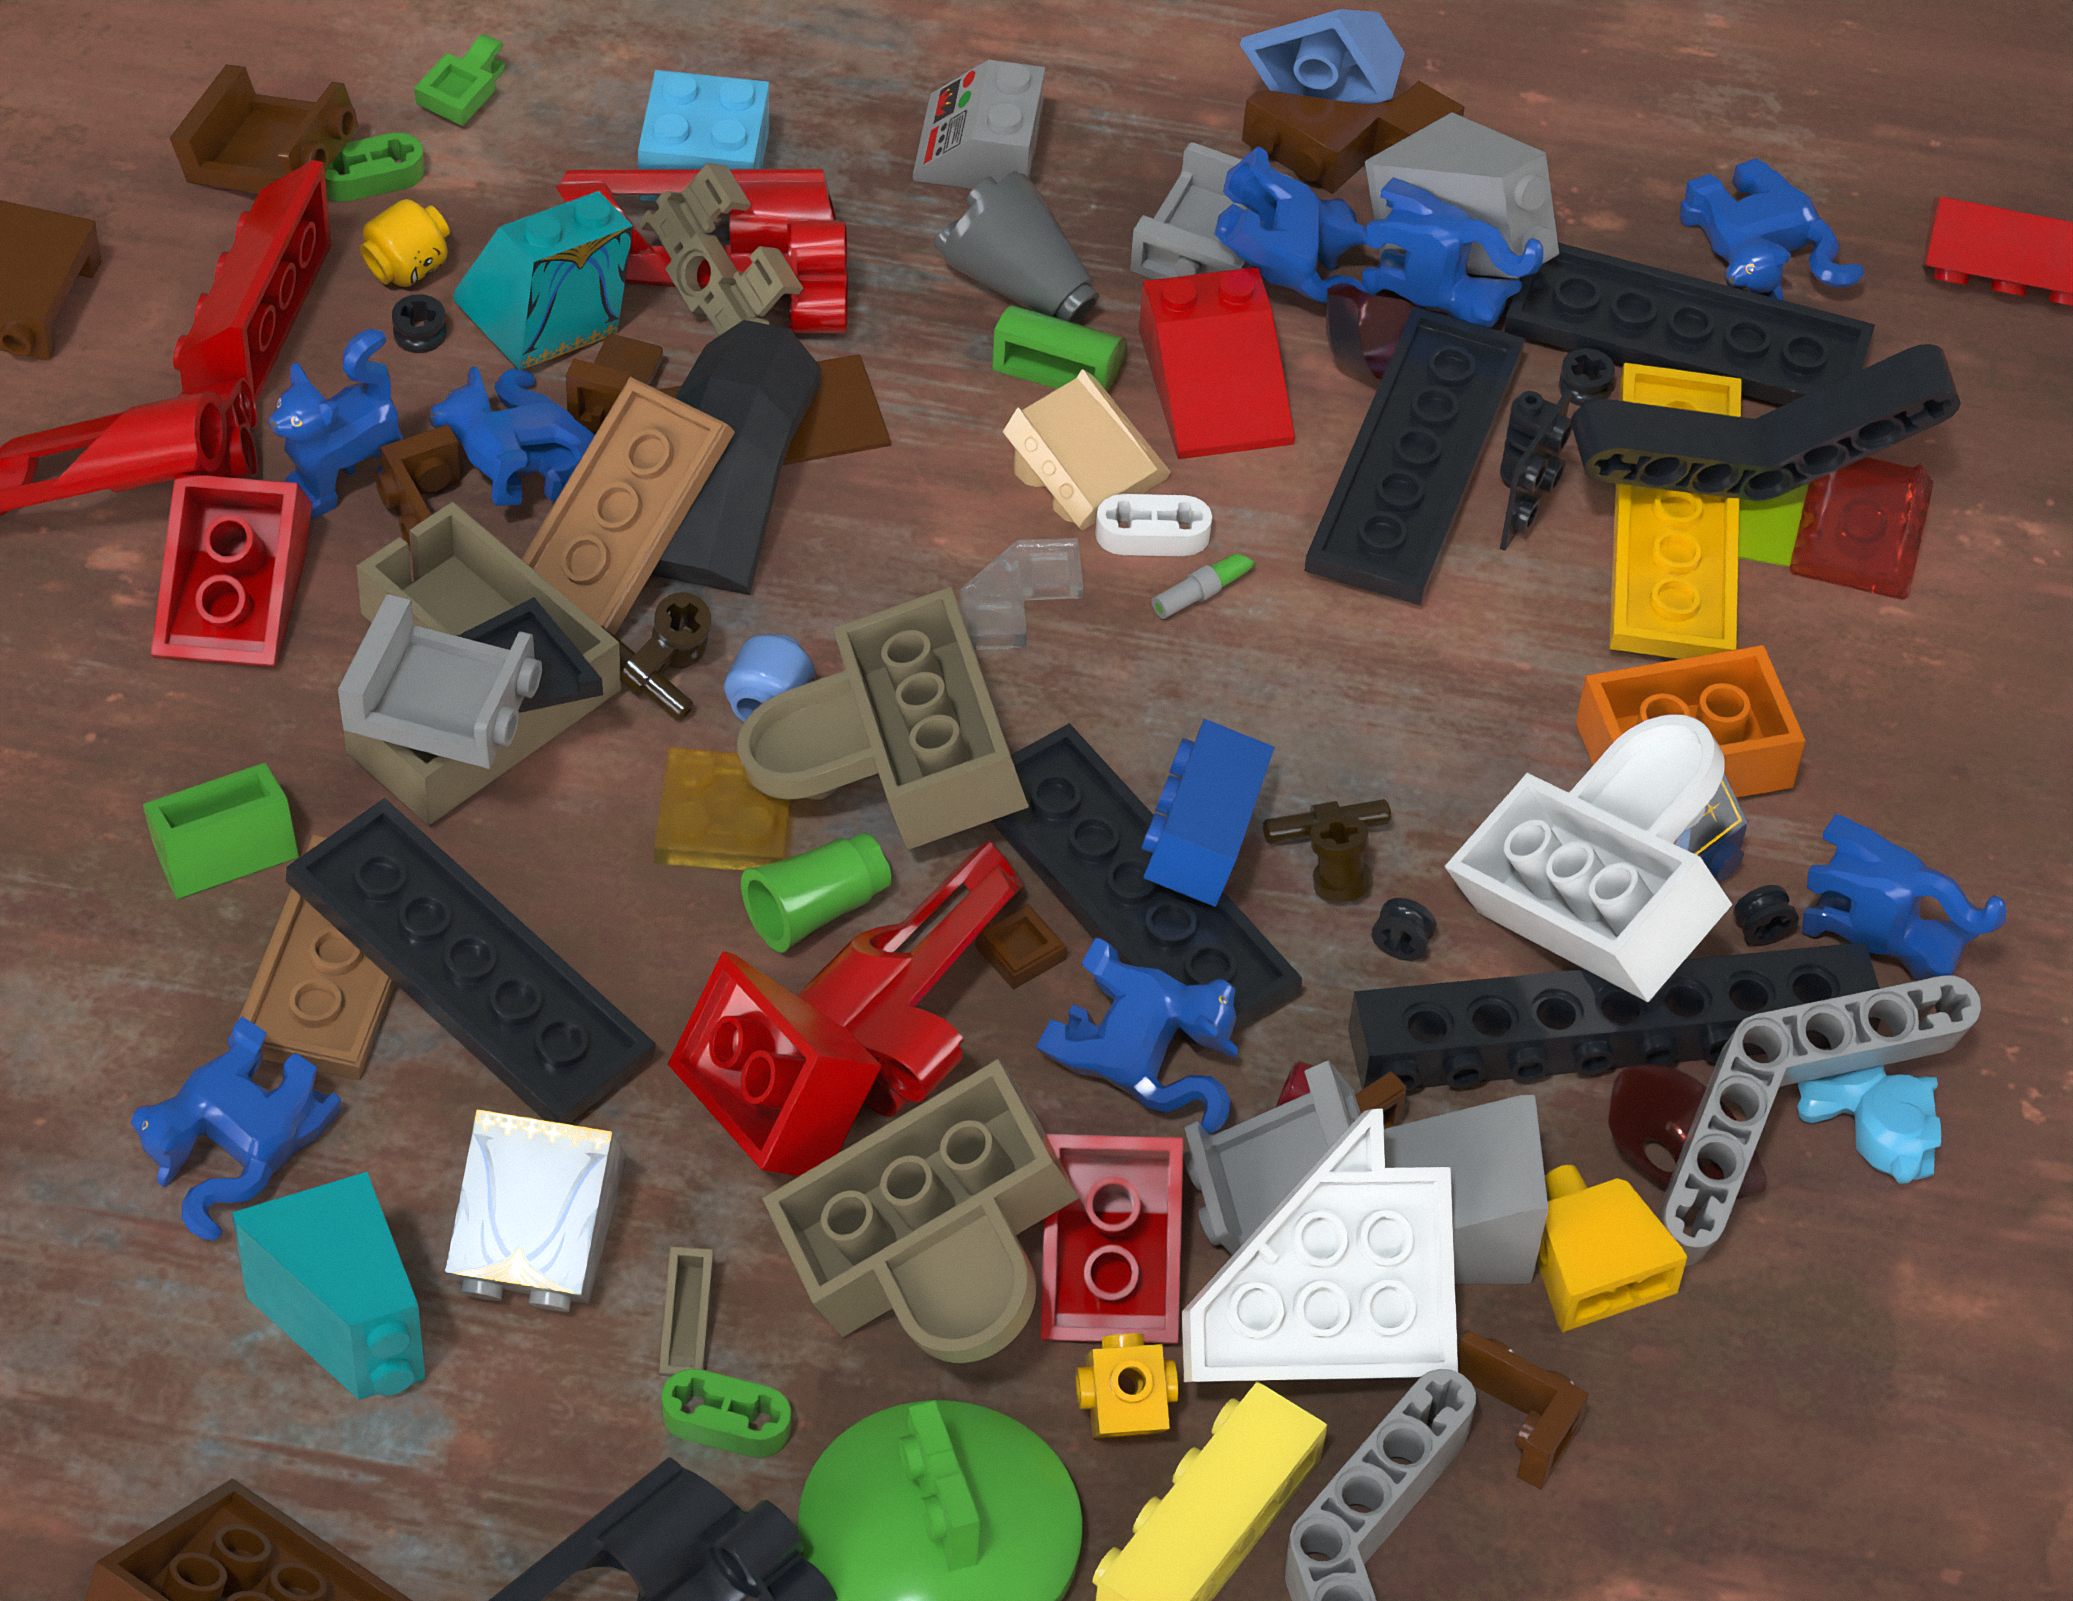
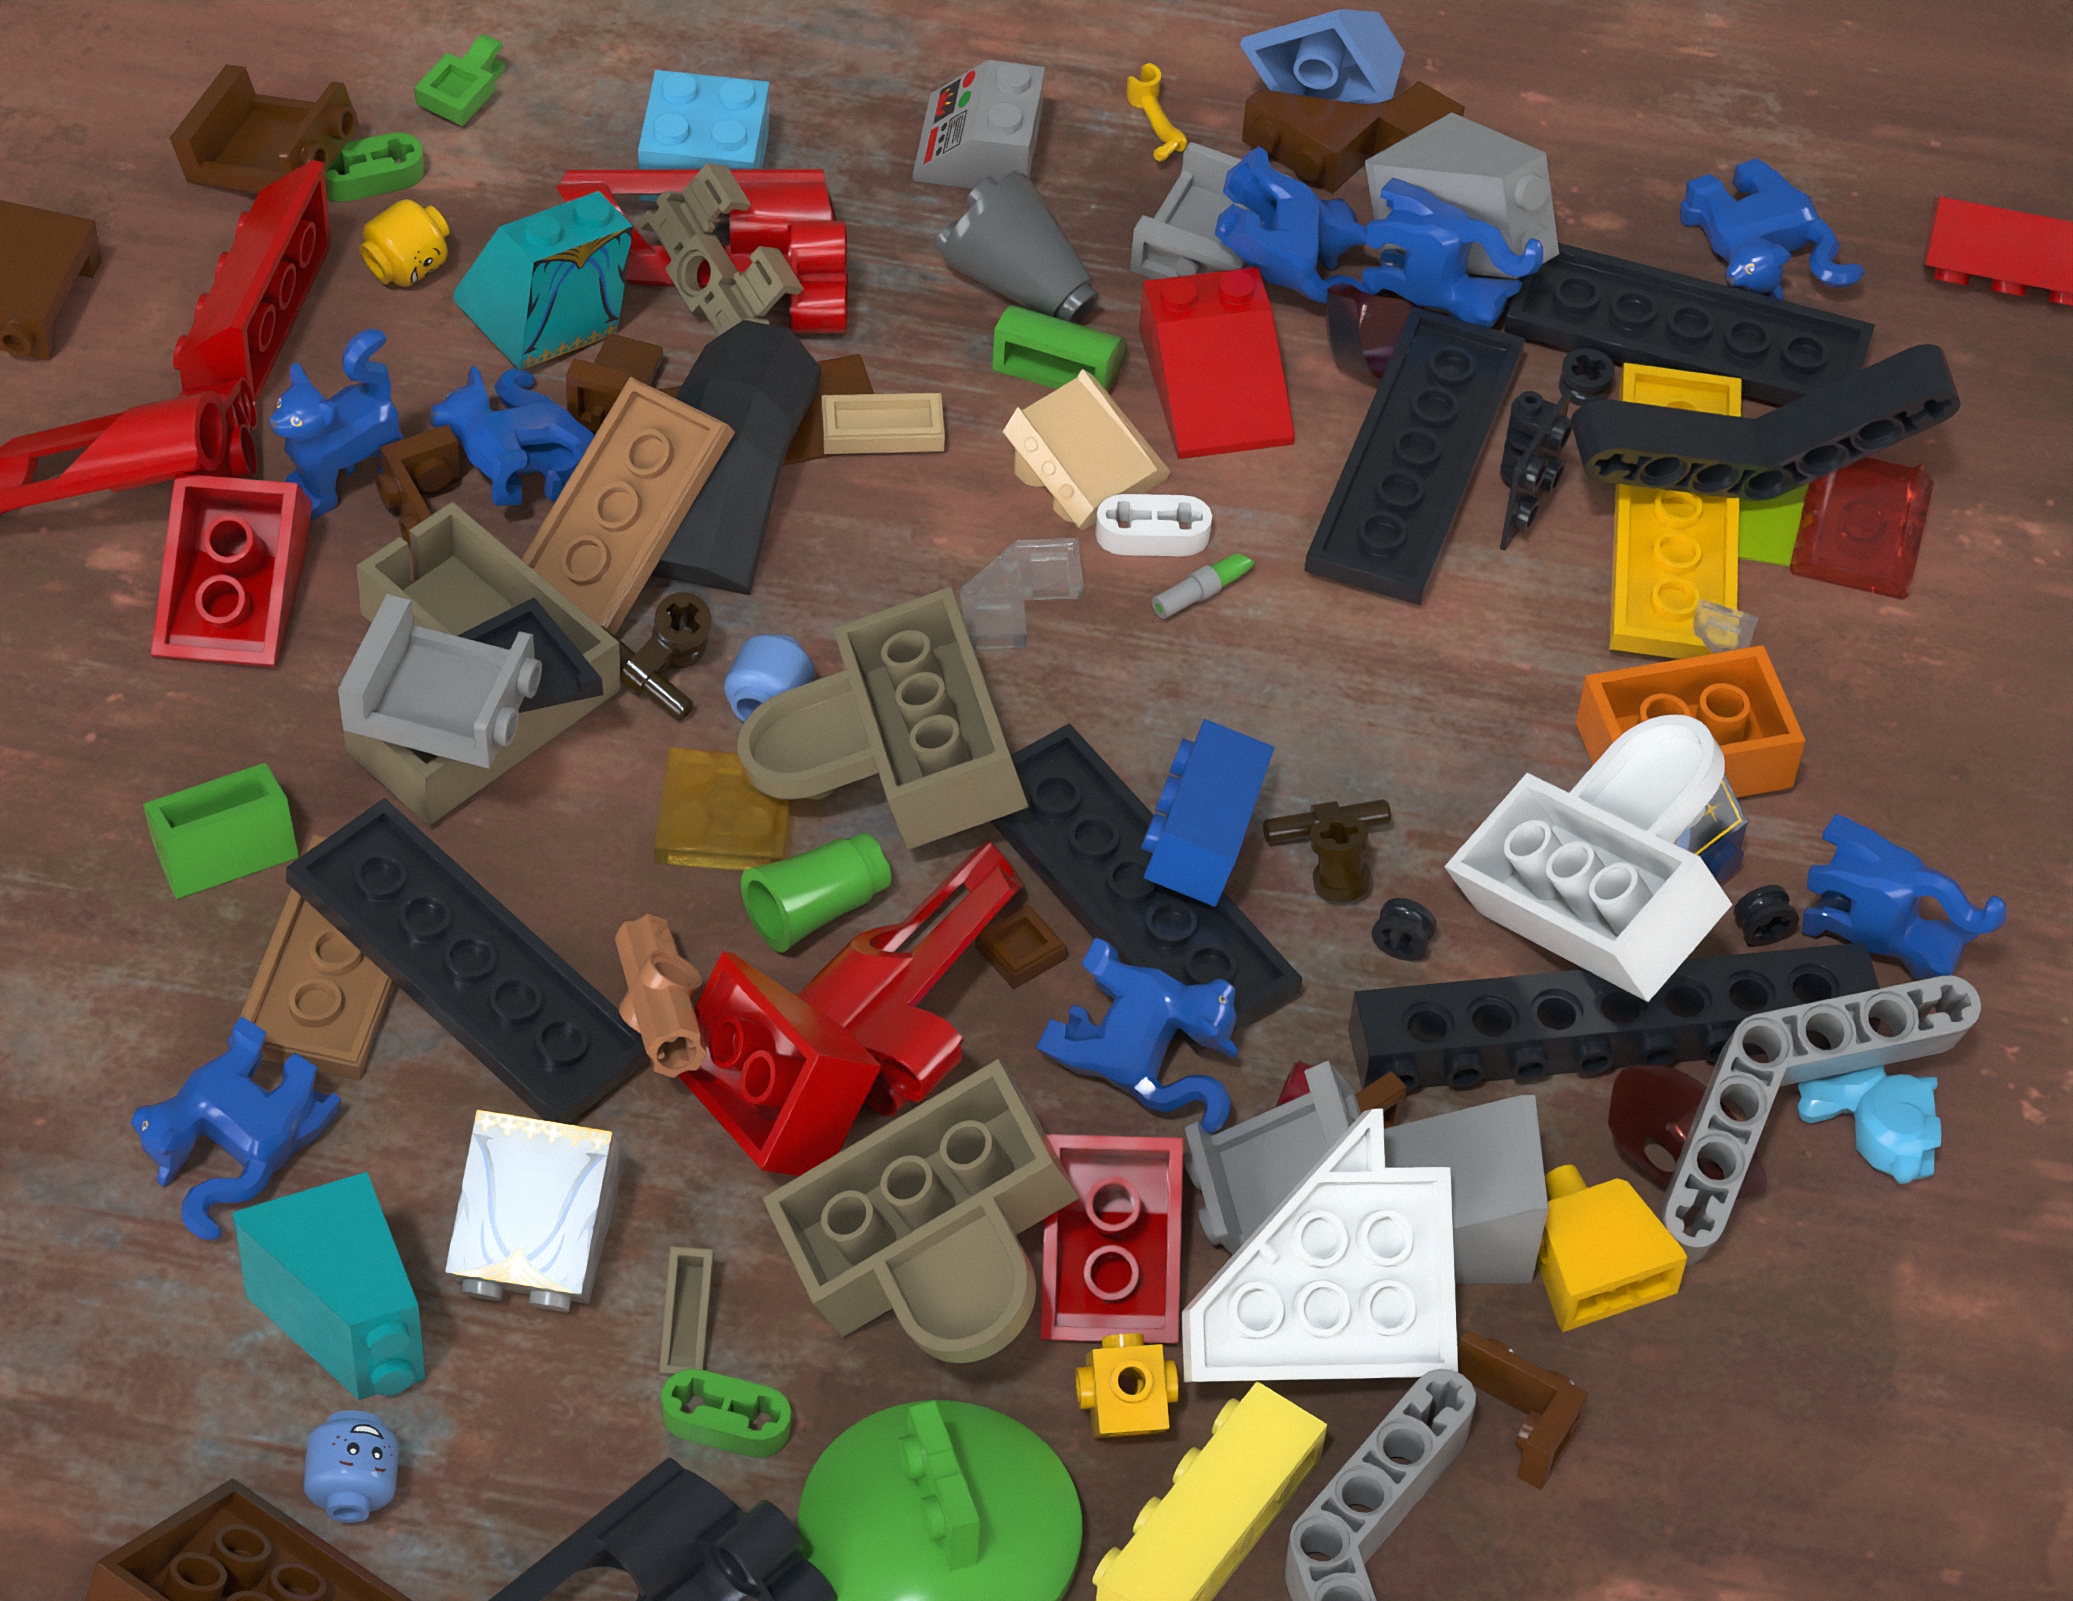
(351, 1466): none -> medium blue head
(419, 338): black bush -> none
(660, 996): none -> nougat piece
(882, 423): none -> tan tile
(1146, 95): none -> yellow piece
(1723, 627): none -> clear tile

